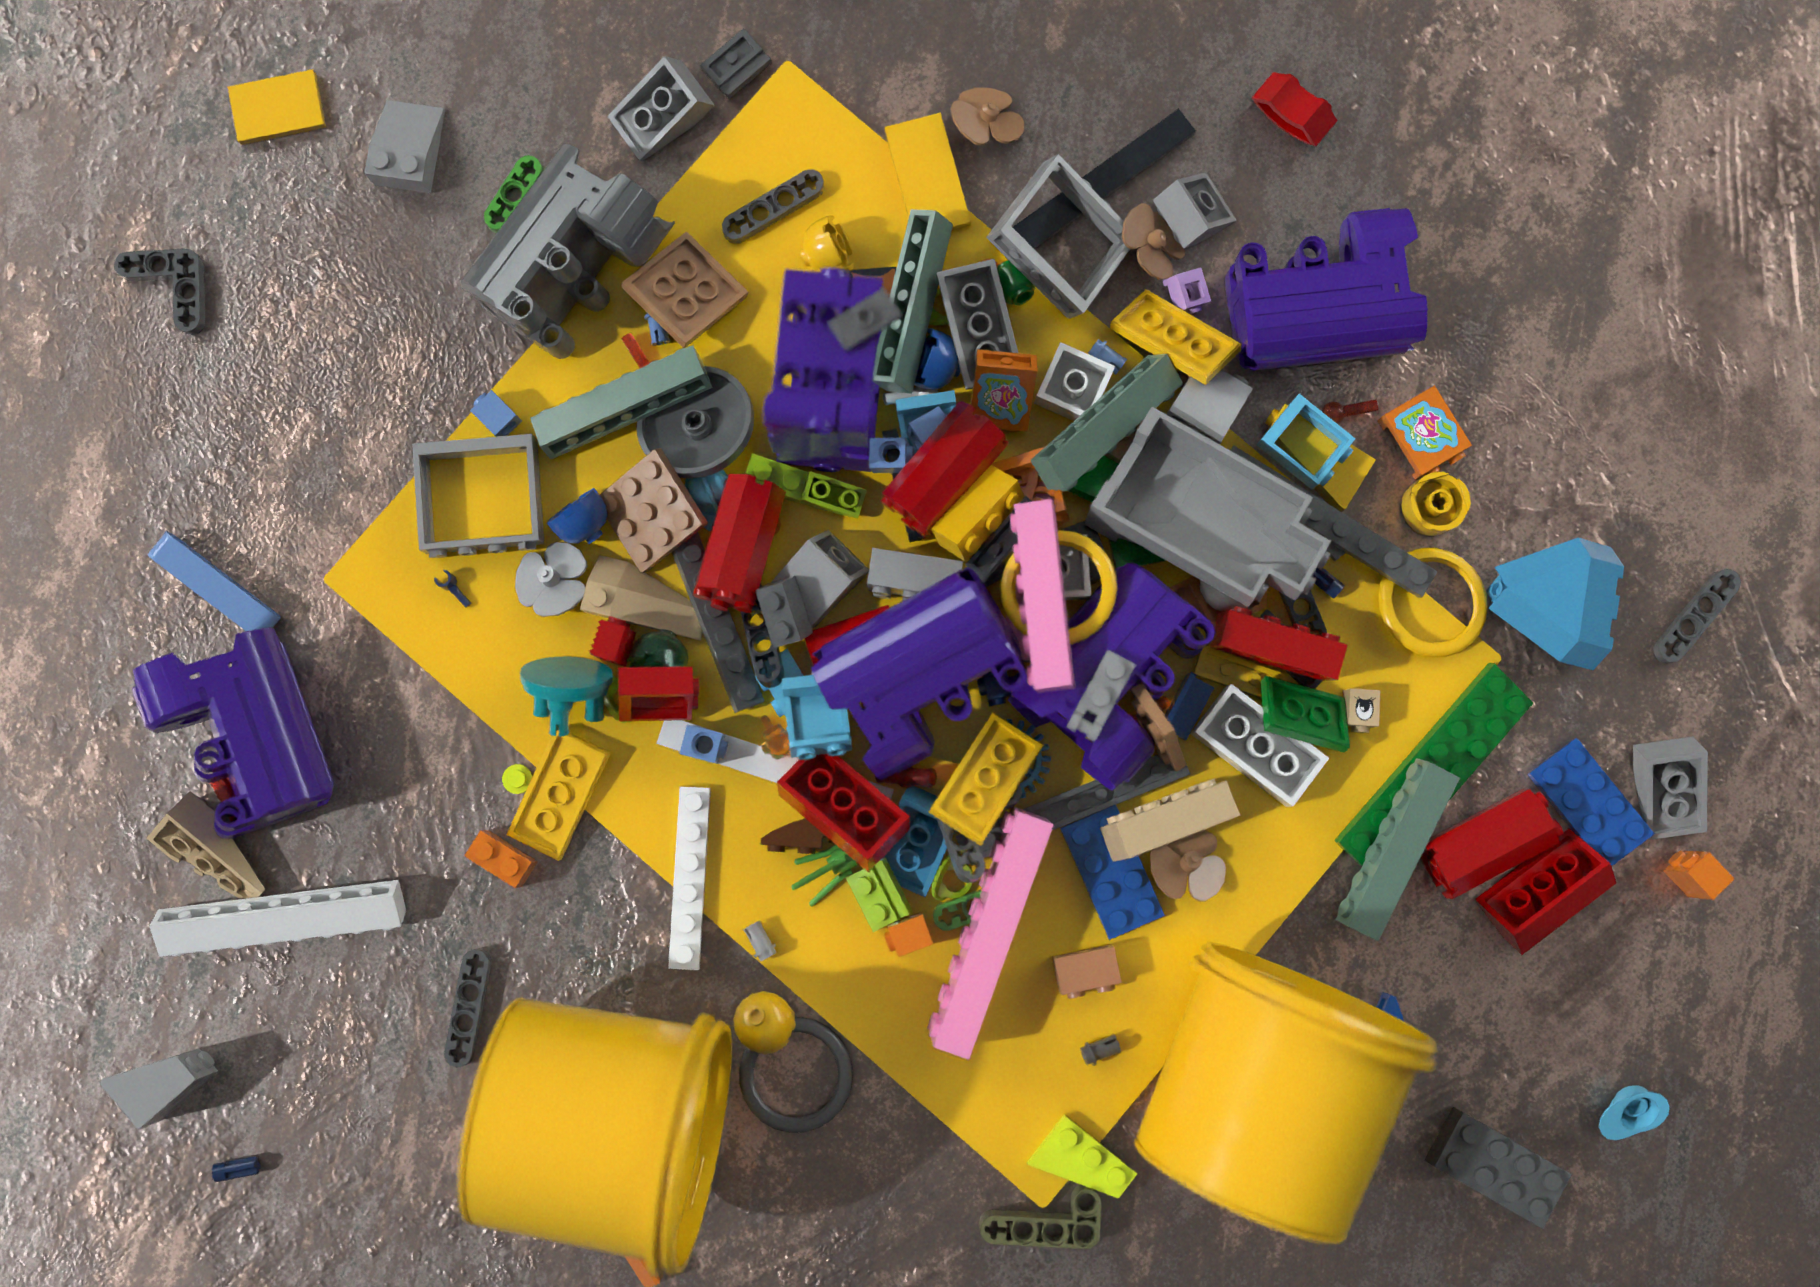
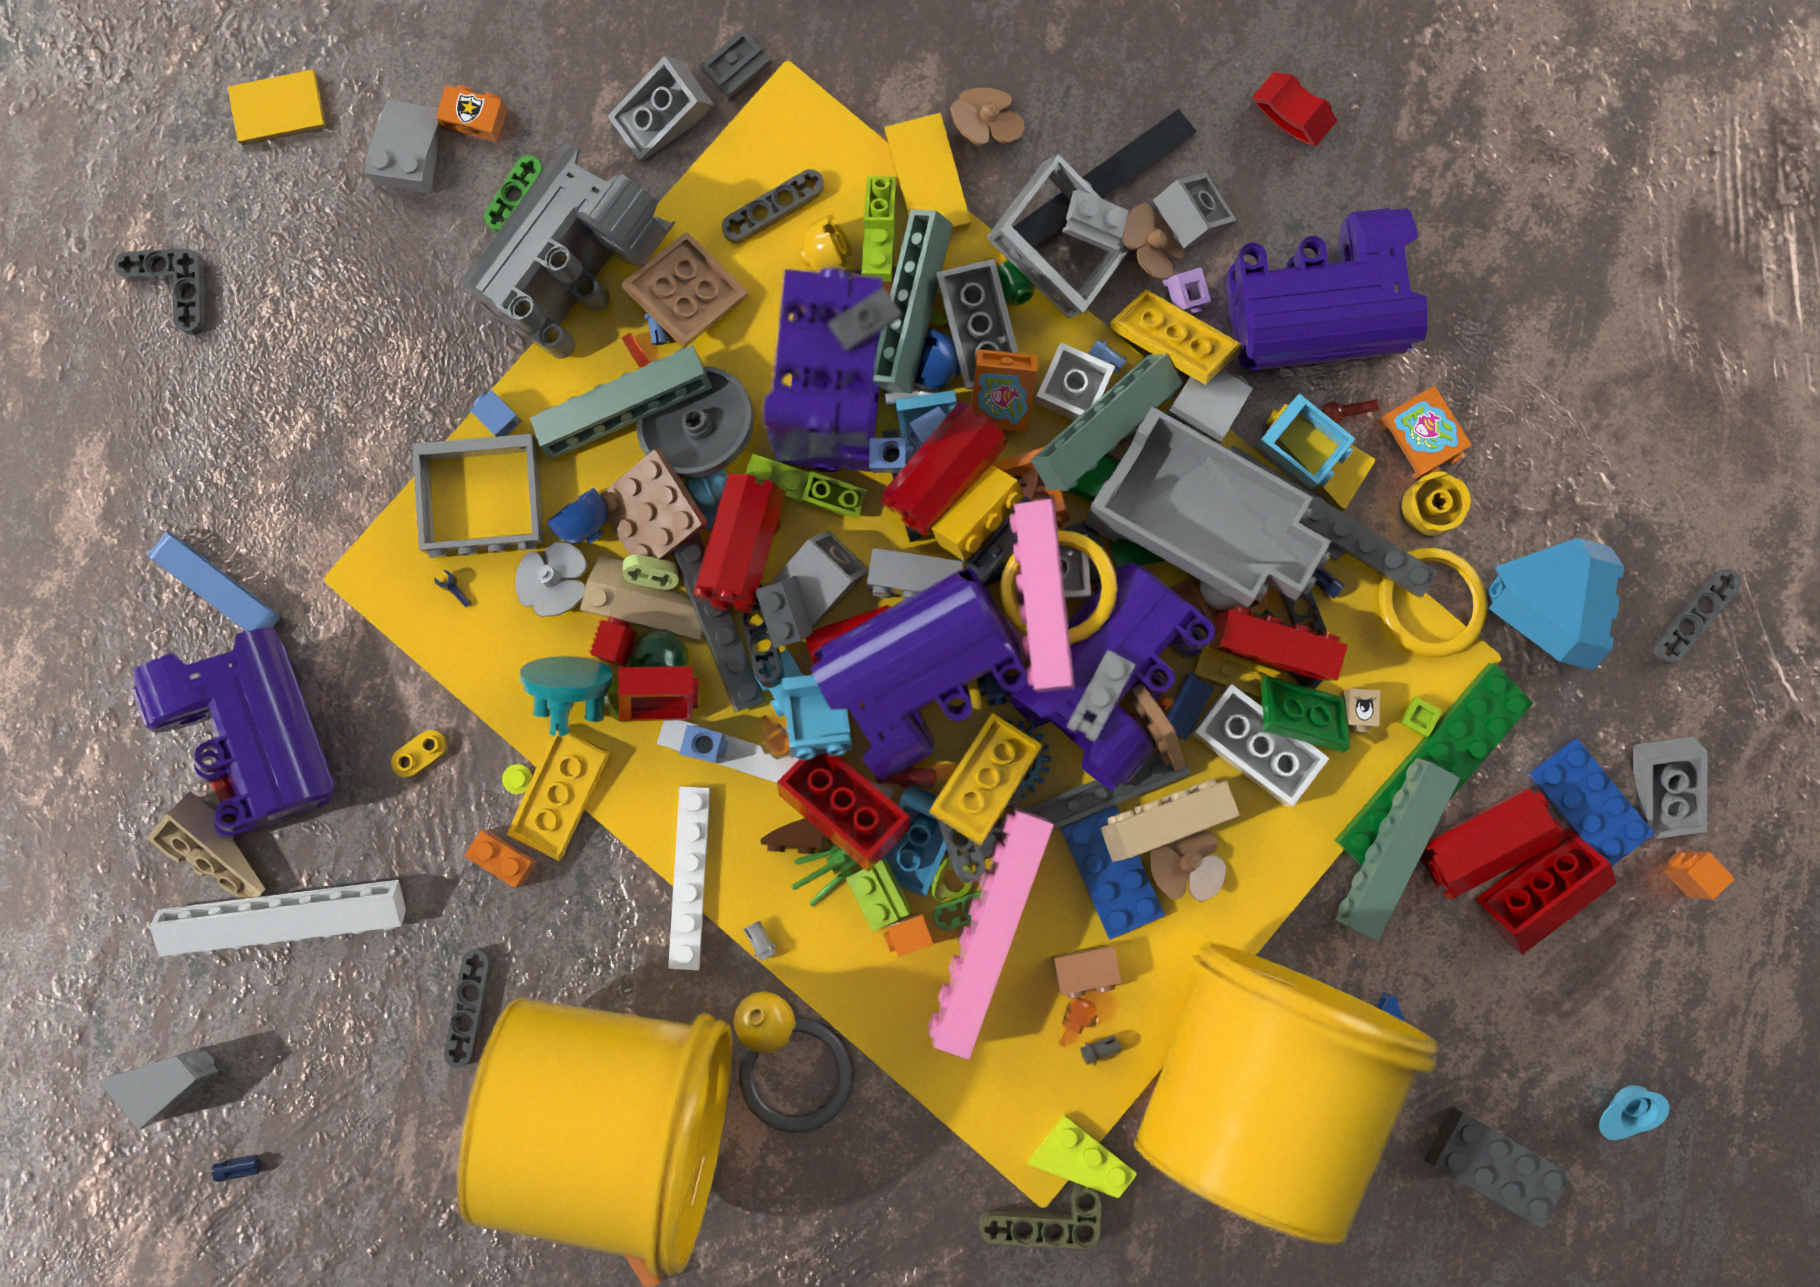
(418, 754): none -> yellow plate
(471, 113): none -> orange brick
(650, 572): none -> yellowish green beam
(879, 227): none -> lime slope
(1078, 1014): none -> clear orange piece
(1095, 220): none -> light grey plate
(1420, 717): none -> lime plate

